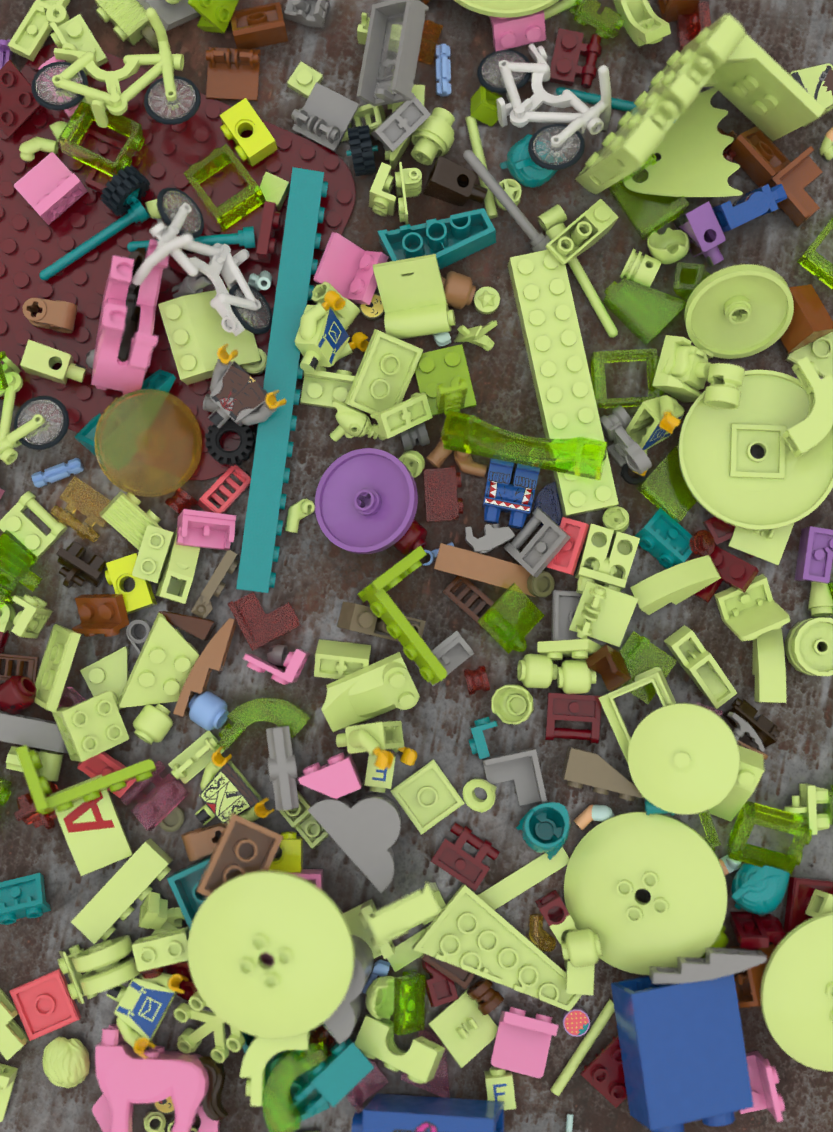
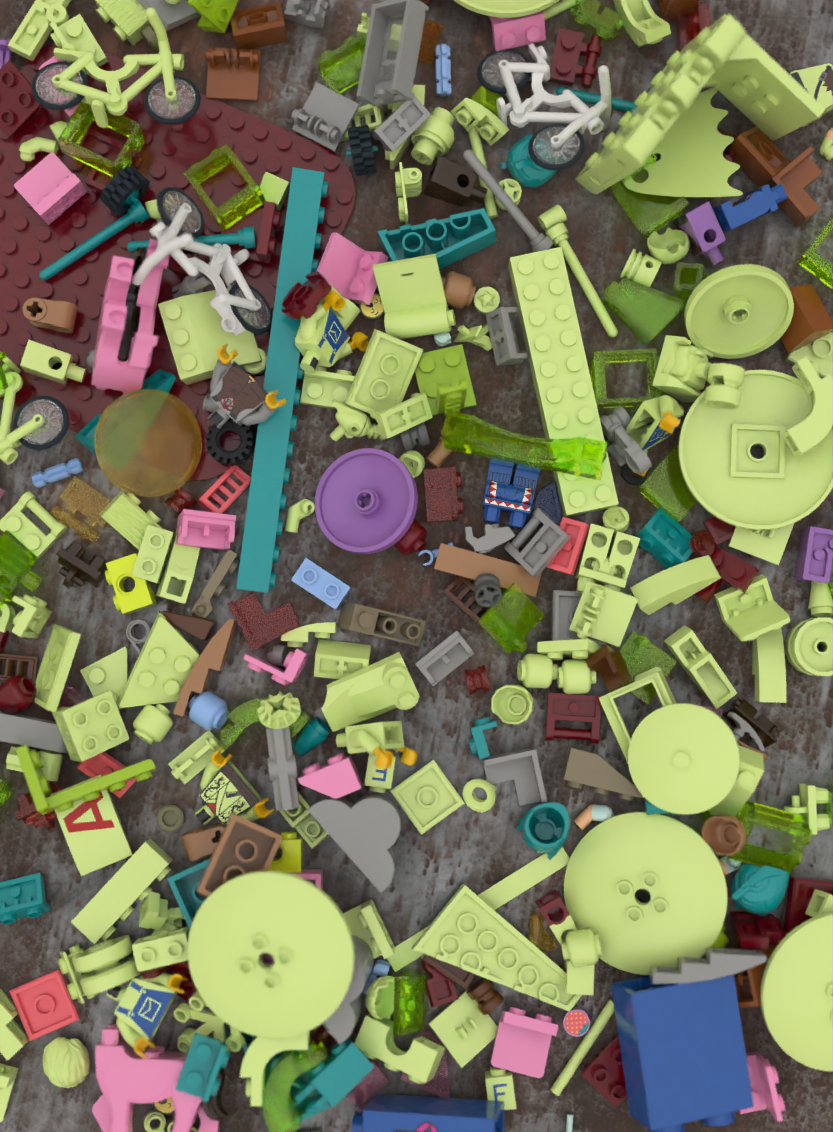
(101, 614): dark orange bracket -> none
(159, 801): clear pink plate -> none
(202, 1066): none -> teal bracket
(242, 118): neon yellow brick -> none
(261, 281): light aqua arm -> none
(280, 718): none -> yellowish green gear
(302, 634): none -> yellowish green slope
(303, 298): none -> dark red plate
(304, 79): yellowish green plate -> none
(312, 735): none -> teal cone
(321, 584): none -> light blue brick
(343, 65): none -> clear neon green bracket
(380, 193): yellowish green bracket -> none
(397, 623): lime bracket -> none
(407, 913): yellowish green piece -> none
(460, 863): dark red plate -> none
(468, 466): medium nougat arm -> none
(473, 114): none -> yellowish green slope
(487, 597): none -> dark grey wheel
(504, 336): none -> light grey hinge
(542, 585): olive tile -> none
(583, 232): yellowish green slope -> none
(724, 834): none -> medium nougat hair

